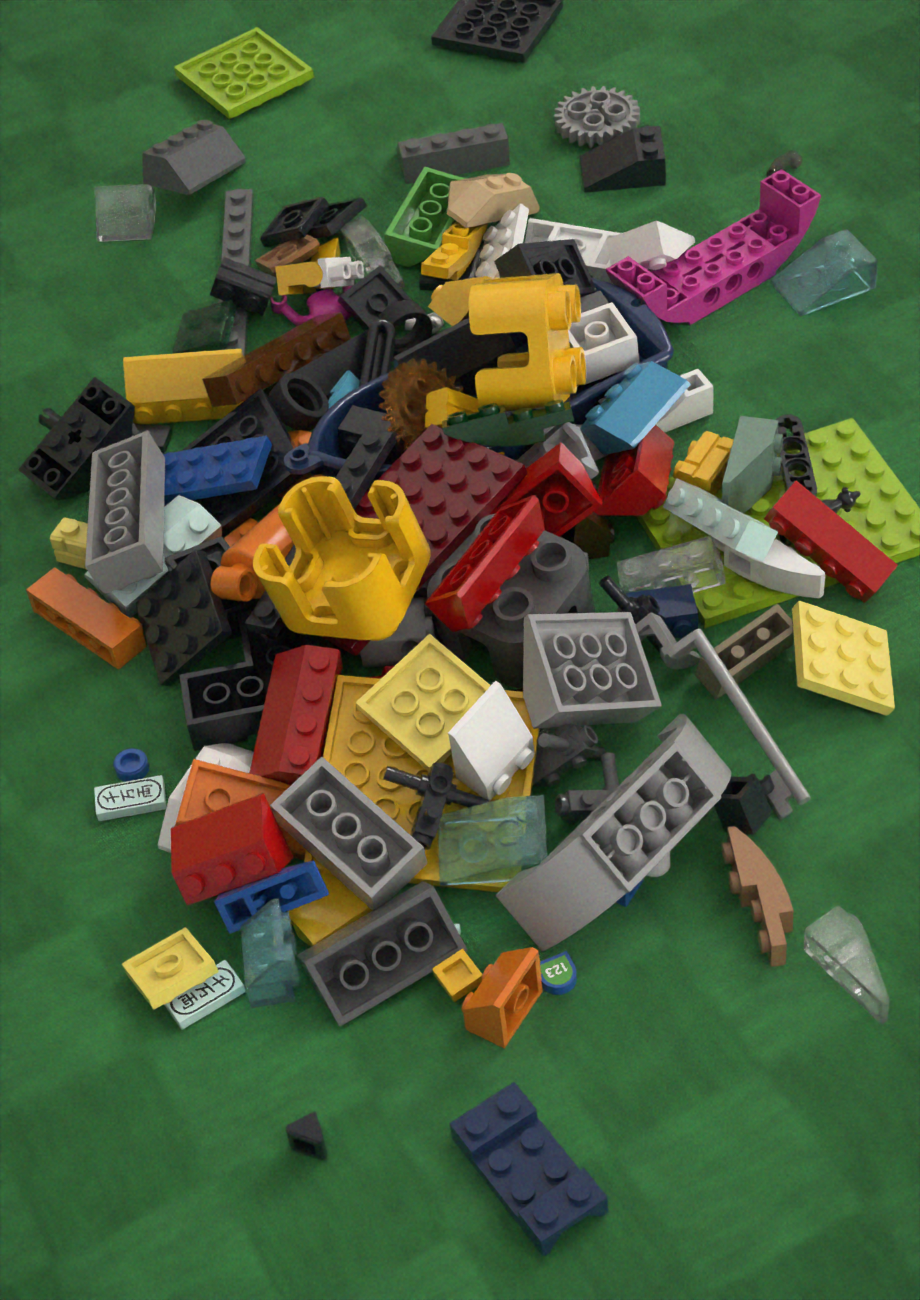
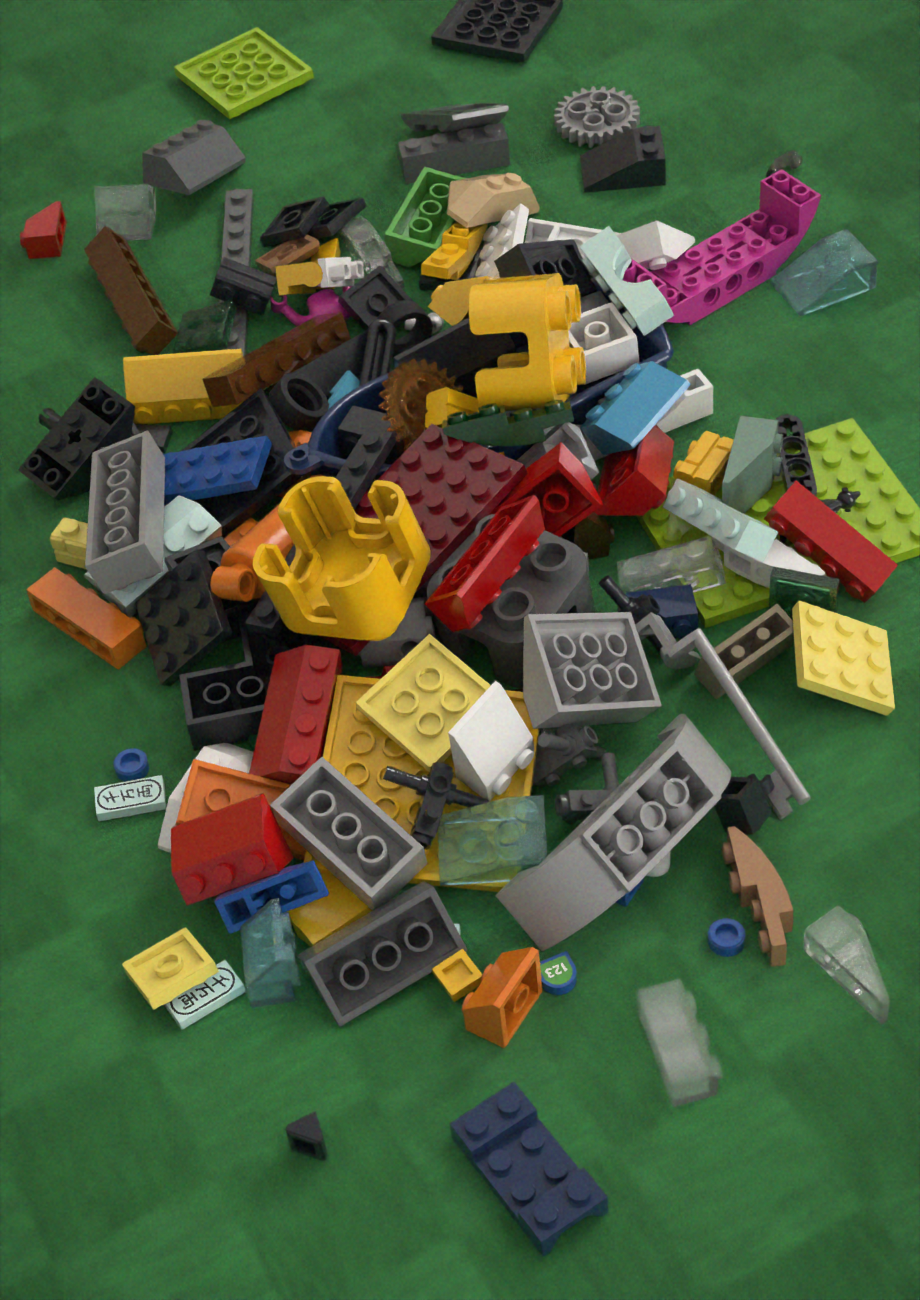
(45, 232): none -> red slope
(130, 292): none -> reddish brown brick
(456, 117): none -> dark grey slope
(641, 301): none -> light aqua arch
(678, 1042): none -> clear brick
(726, 937): none -> blue tile
(792, 586): none -> clear green plate

